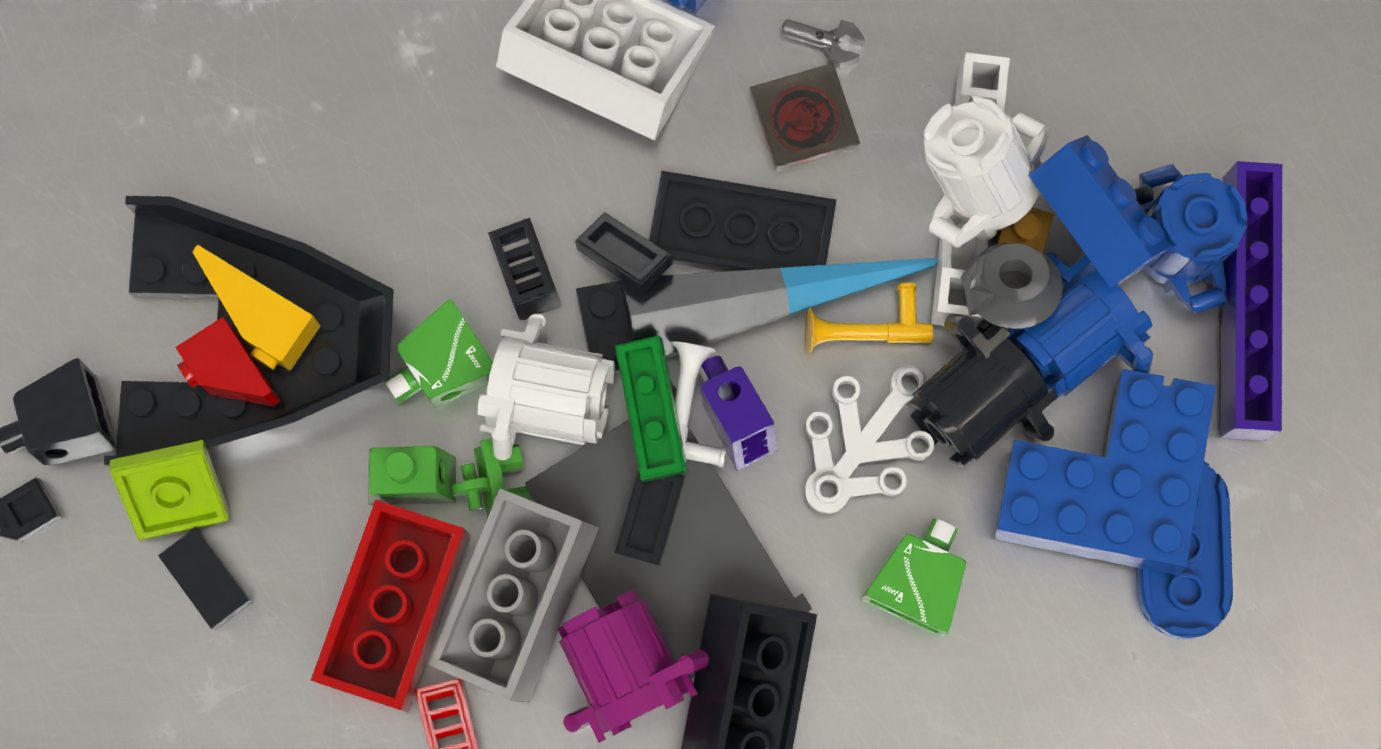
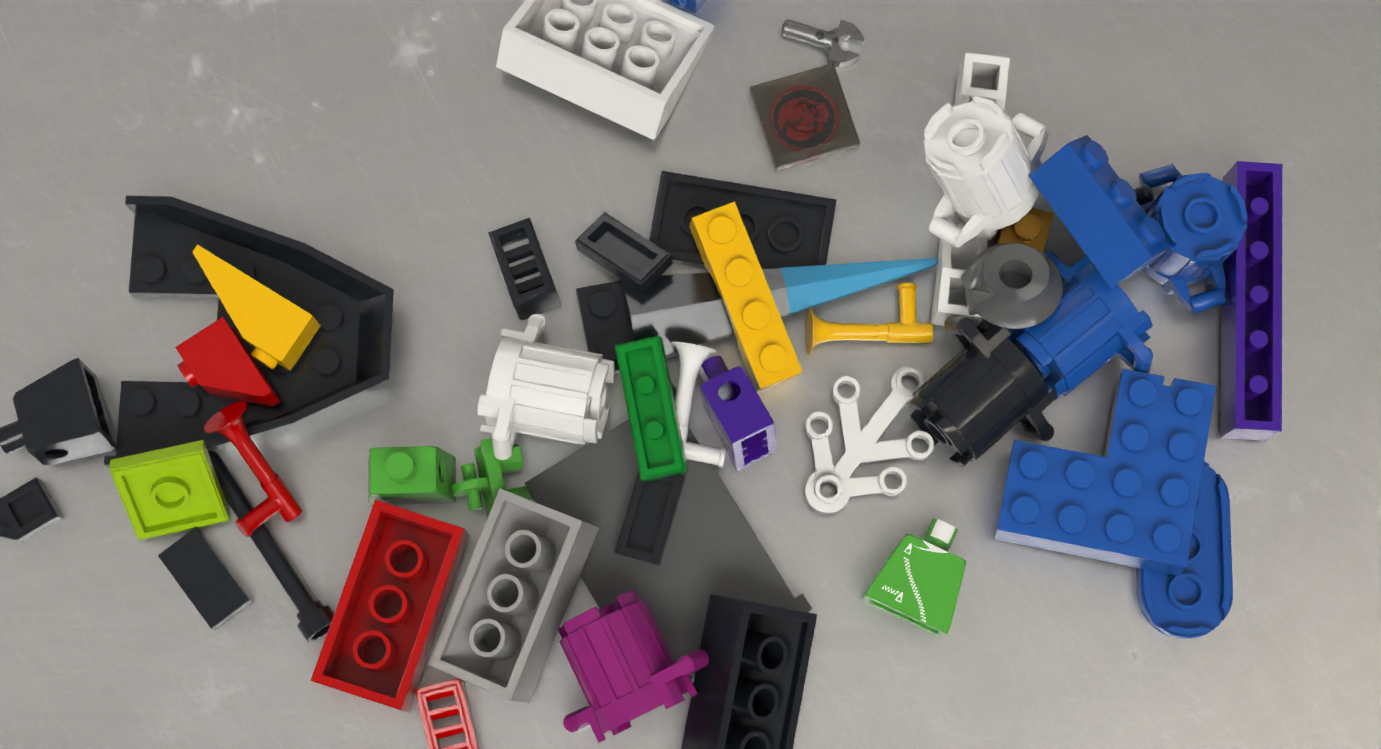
(231, 425): none -> red piece
(313, 616): none -> black piece
(441, 359): bright green torso -> none
(746, 295): none -> yellow arch

